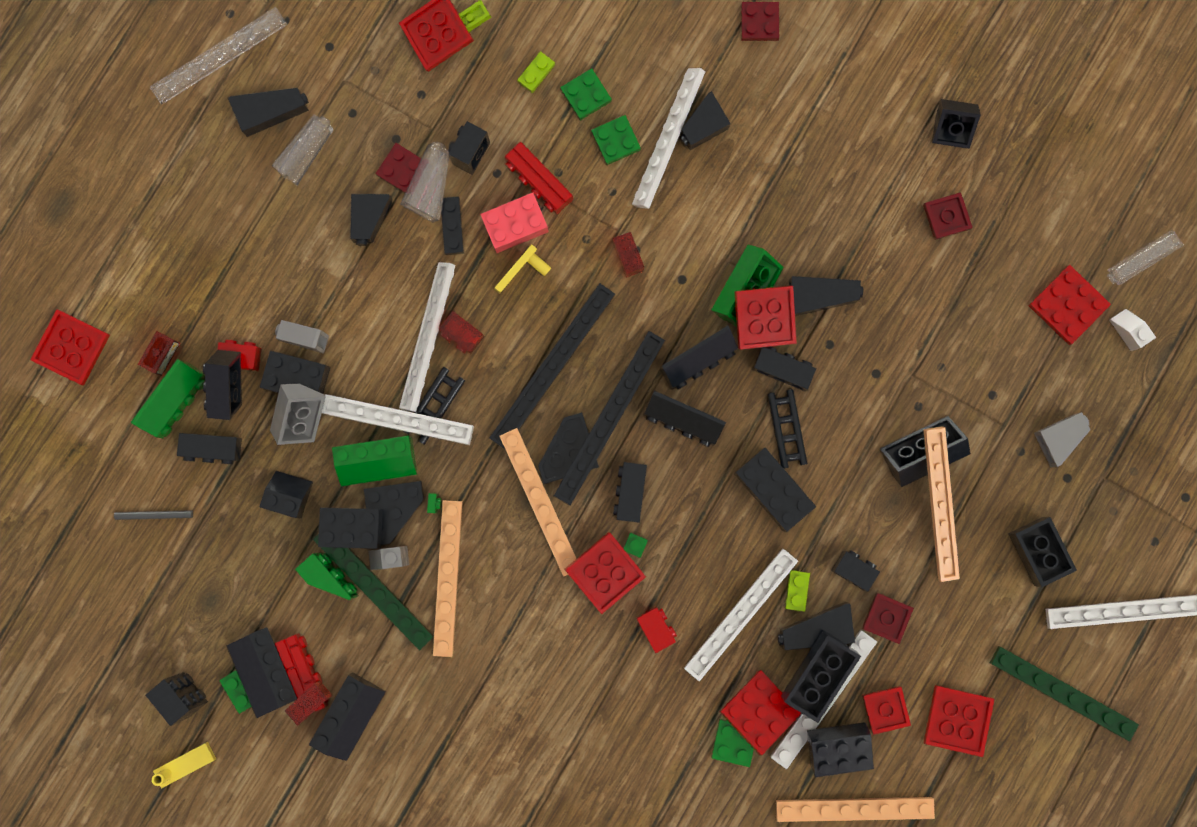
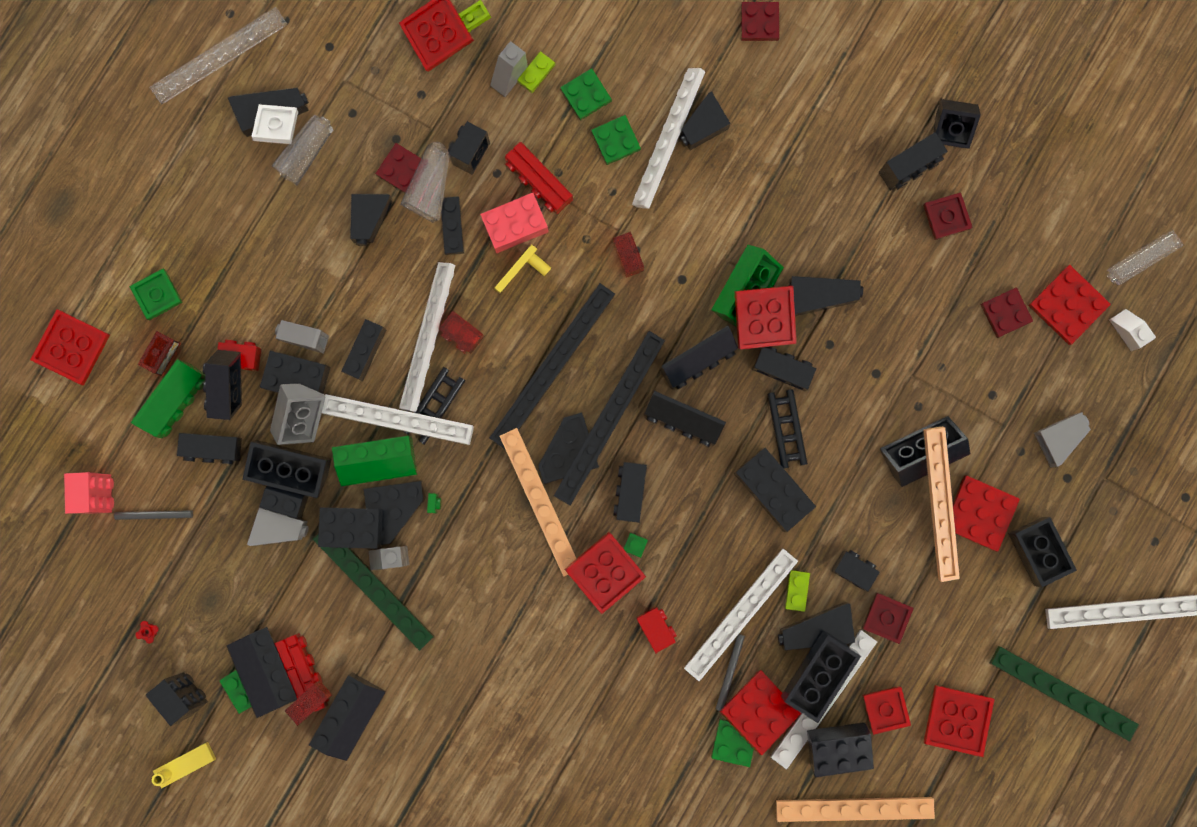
(88, 493): none -> coral brick
(141, 634): none -> red plate
(156, 294): none -> green plate
(275, 124): none -> white plate
(276, 528): none -> light grey slope
(286, 468): none -> black slope
(322, 574): green slope -> none
(364, 350): none -> black brick
(447, 578): light nougat plate -> none
(508, 69): none -> light grey slope
(730, 672): none -> dark grey bar
(913, 162): none -> black brick
(983, 513): none -> red plate
(1006, 312): none -> dark red plate

